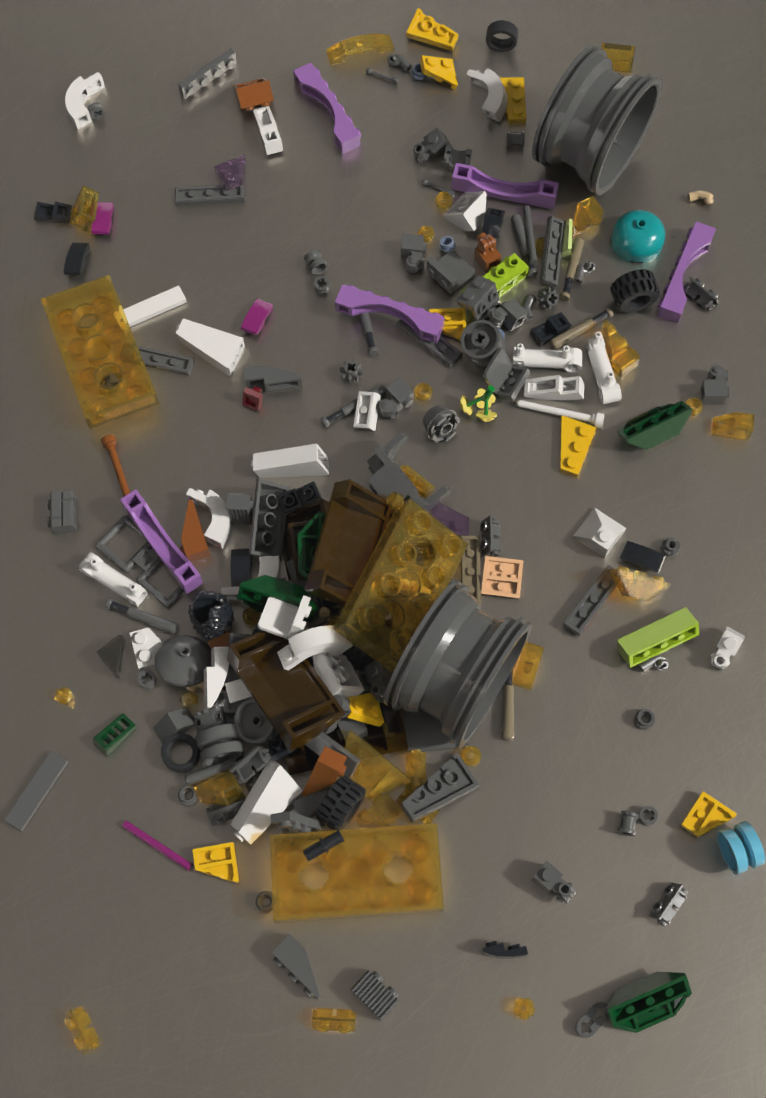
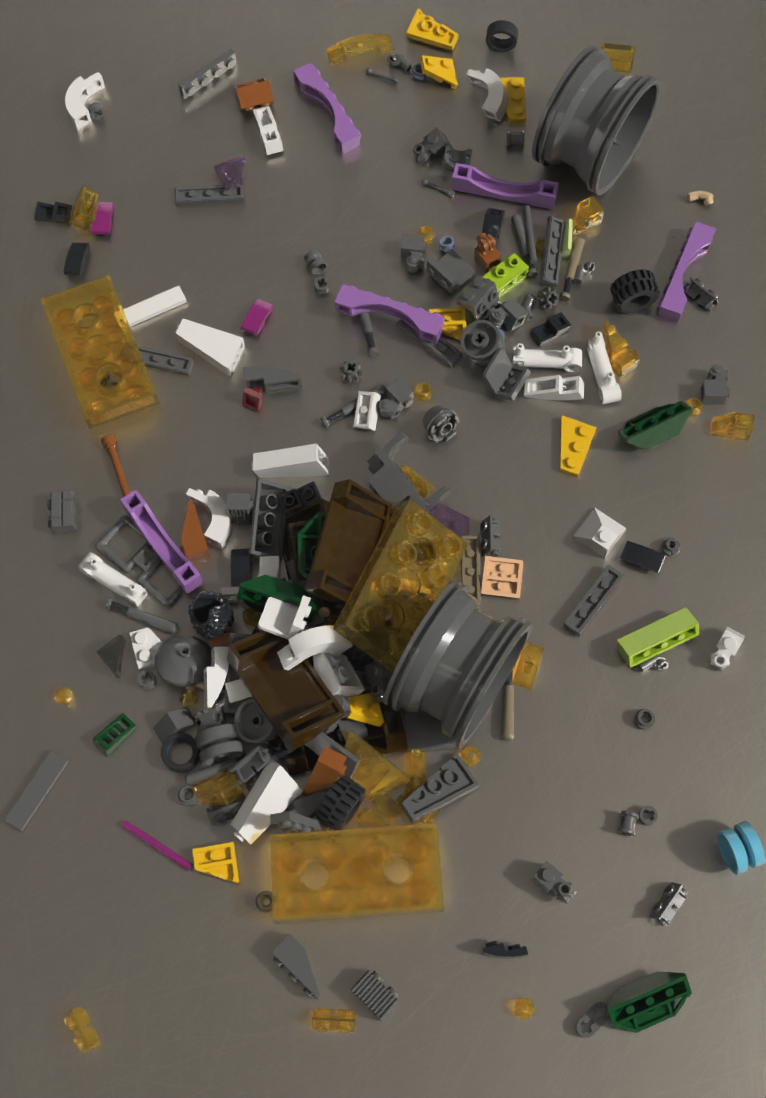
(323, 845): black axle -> none
(395, 500): clear yellow plate -> none
(443, 196): clear yellow plate -> none
(468, 211): white slope -> none
(484, 400): light yellow plant -> none
(570, 334): dark tan piece -> none
(595, 419): white piece -> none
(637, 585): clear yellow slope -> none
(638, 236): teal cylinder -> none
(706, 815): yellow wing -> none

